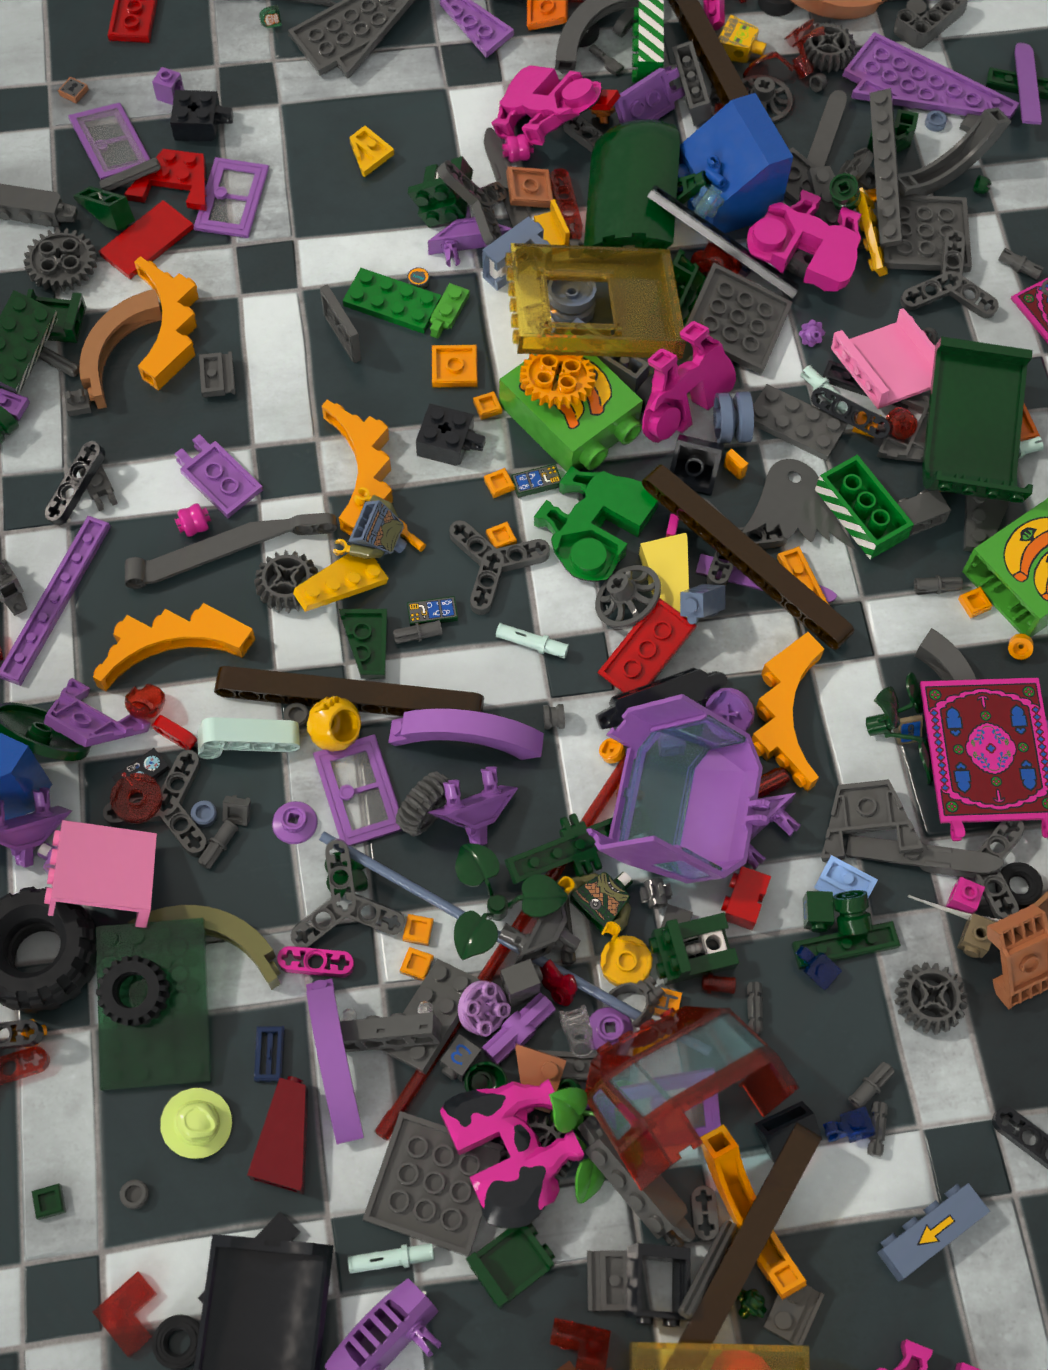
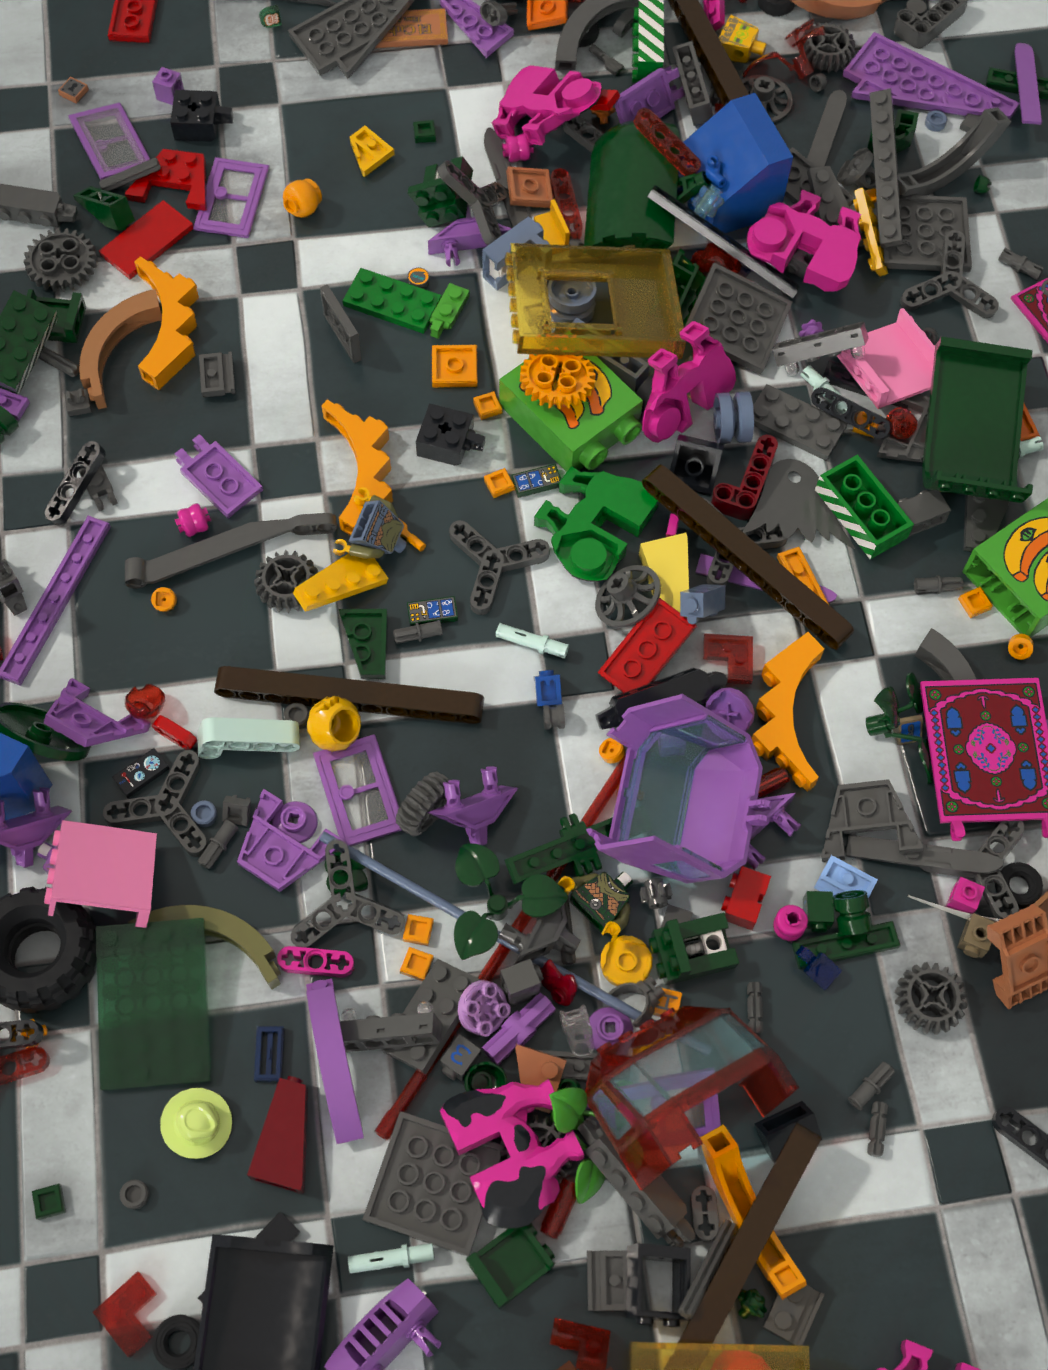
(110, 991): black tyre -> none
(139, 811): clear red tile -> none
(164, 599): none -> light orange tile
(169, 631): light orange arch -> none
(273, 854): none -> medium lavender wing
(302, 197): none -> light orange piece
(417, 29): none -> nougat tile
(424, 131): none -> dark green tile
(469, 727): medium lavender arch -> none
(492, 10): none -> dark grey piece
(501, 535): light orange tile -> none
(548, 688): none -> blue bracket
(559, 1211): none -> clear red piece
(664, 145): none -> clear red beam
(718, 984): clear red pin -> none
(735, 464): light orange tile -> none
(736, 651): none -> clear red plate
(753, 477): none -> dark red beam
(798, 921): none -> dark pink piece
(819, 344): none -> piece
(845, 191): dark green wheel -> none
(853, 1124): clear blue plate -> none
(933, 1231): sand blue brick -> none

